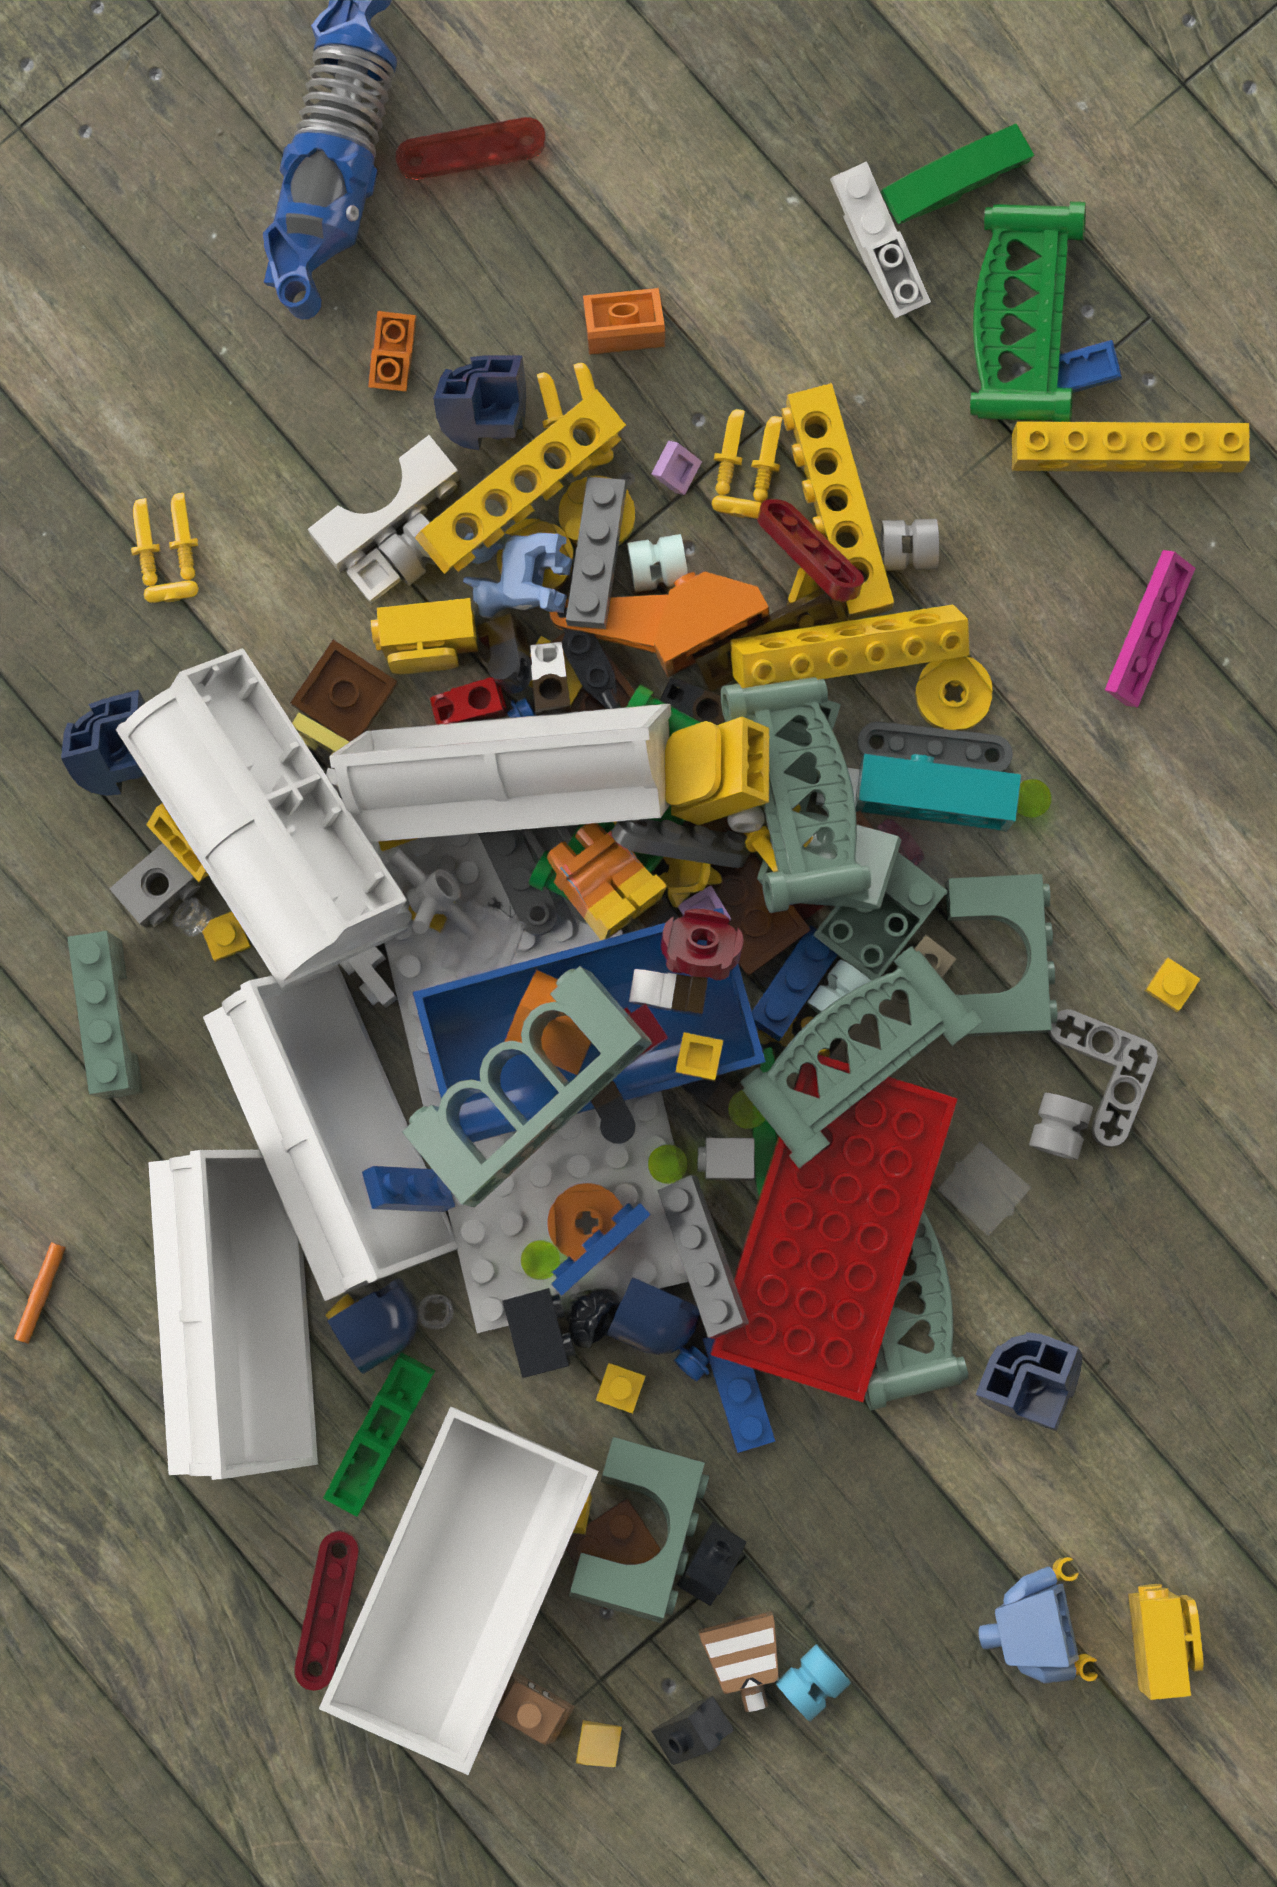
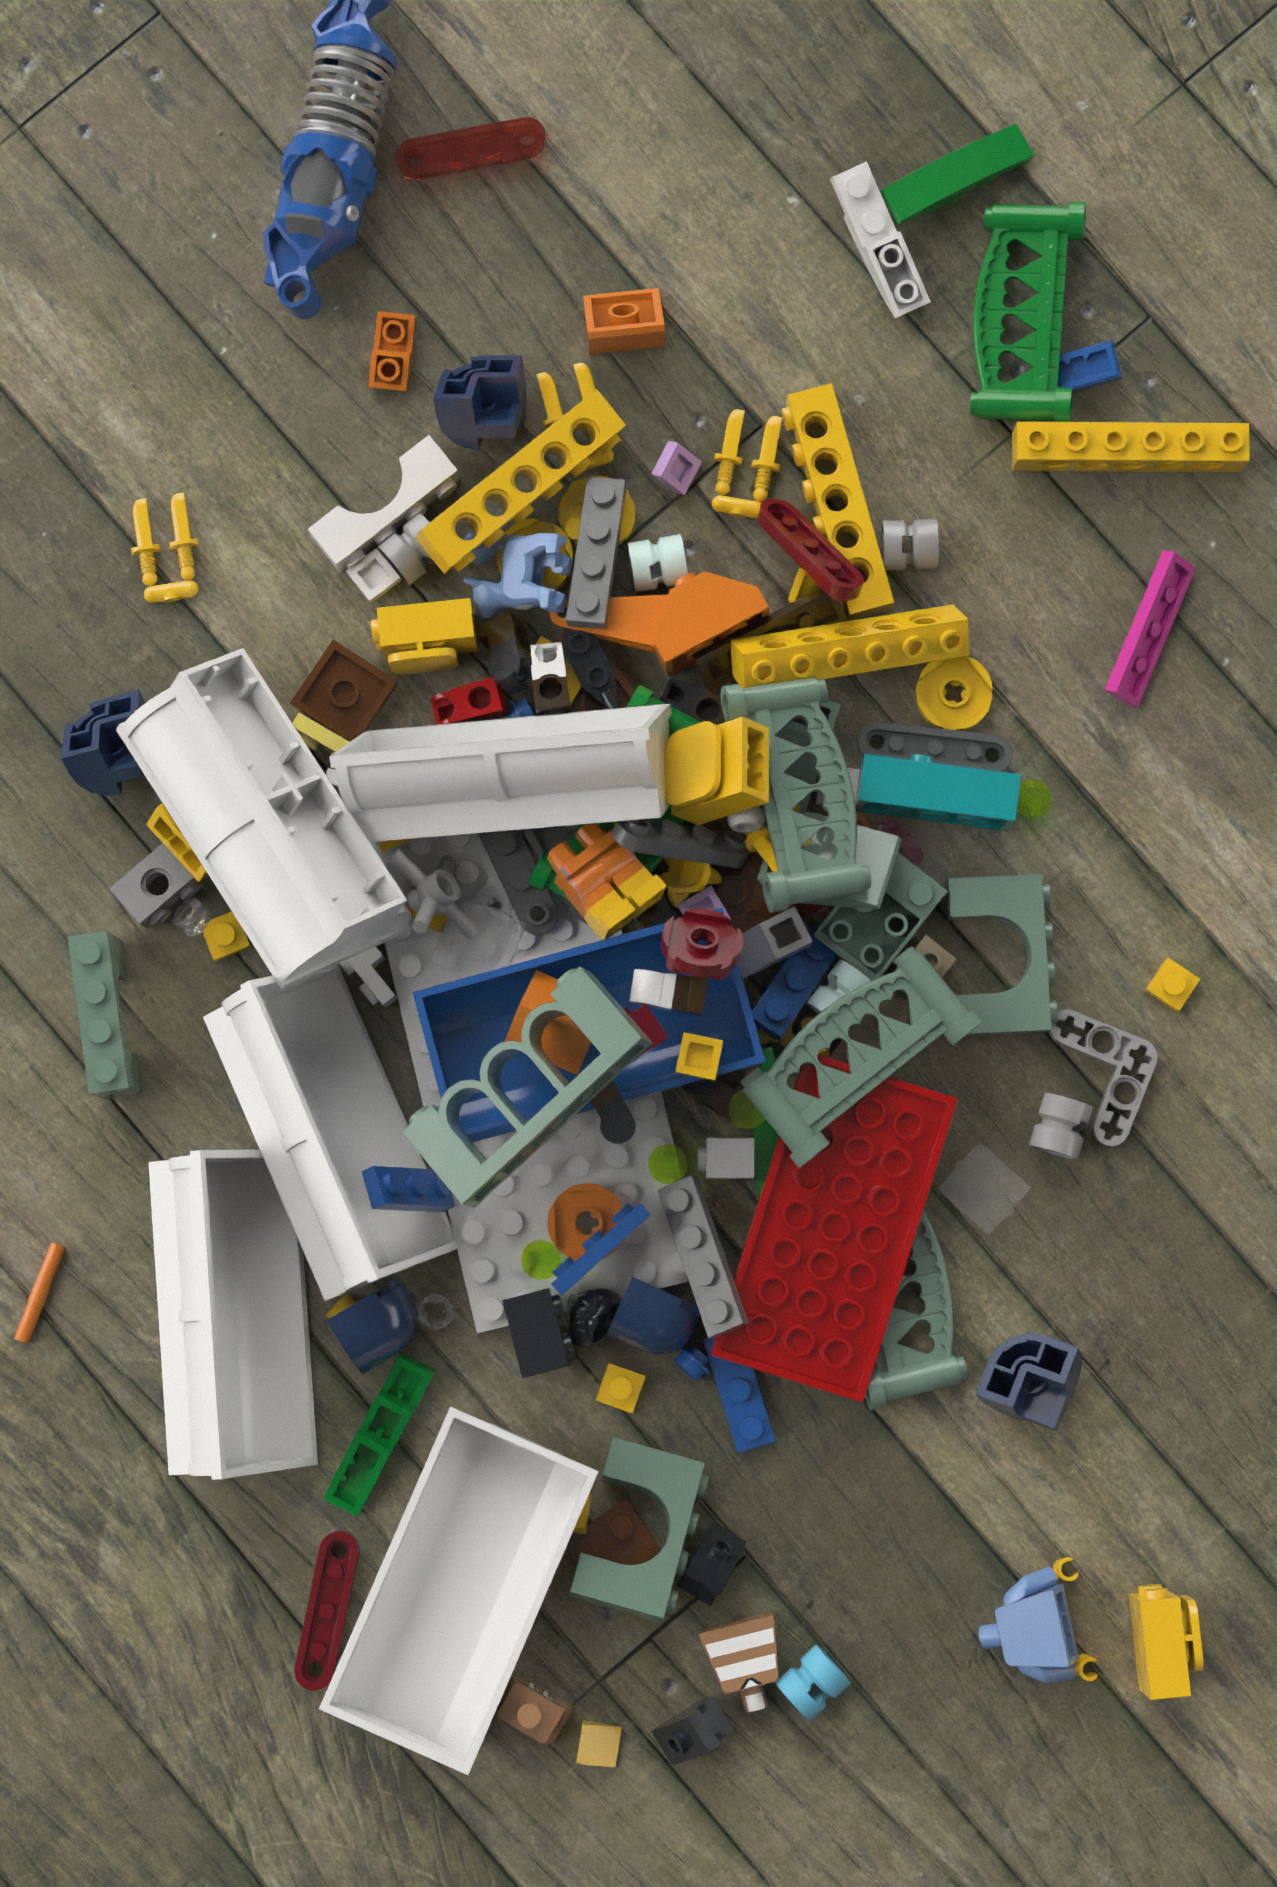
(773, 942): none -> light grey slope

